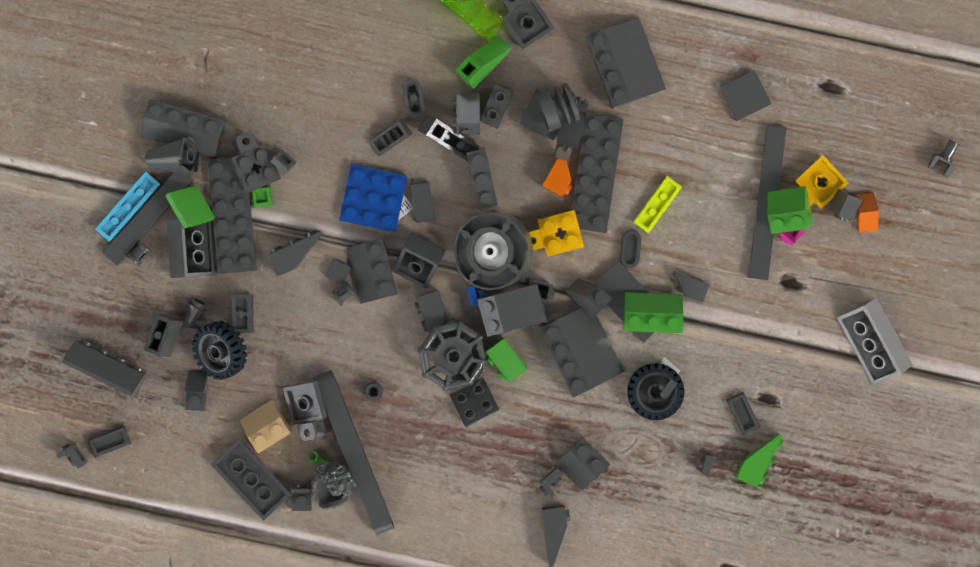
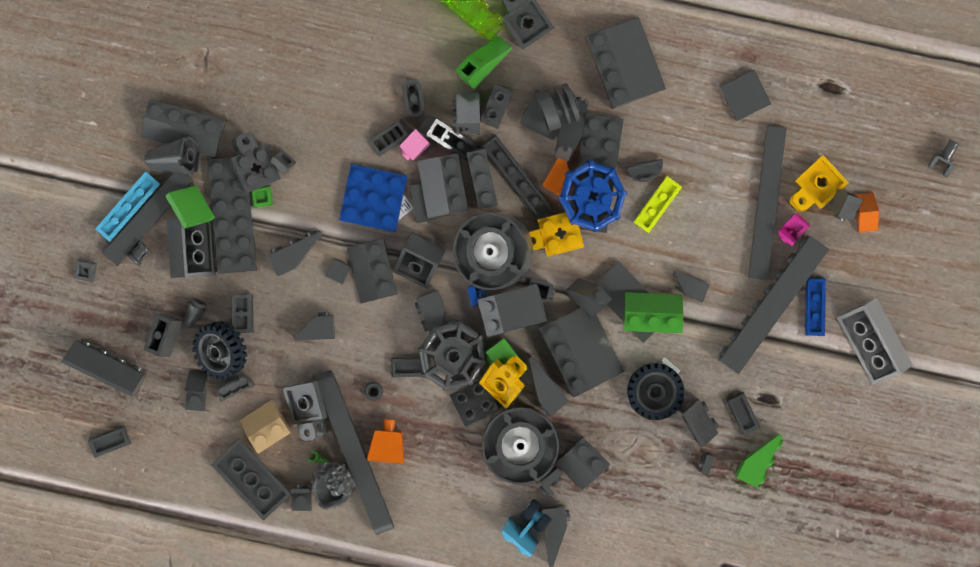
(75, 455): dark grey bracket -> none
(85, 270): none -> dark grey tile
(233, 386): none -> dark grey plate
(318, 328): none -> dark grey slope
(337, 294): dark grey bush -> none
(387, 444): none -> orange torso
(407, 367): none -> dark grey tile
(414, 145): none -> bright pink slope
(442, 185): none -> dark grey slope
(509, 376): none -> yellow plate
(517, 464): none -> dark grey piece
(518, 179): none -> dark grey tile
(519, 536): none -> medium azure plate
(548, 394): none -> dark grey slope
(602, 200): none -> blue plate
(630, 249): dark grey tile -> none
(645, 171): none -> dark grey plate
(666, 387): dark grey plate -> none
(698, 422): none -> dark grey slope
(773, 304): none -> dark grey brick
(789, 210): bright green slope -> none
(815, 307): none -> blue tile

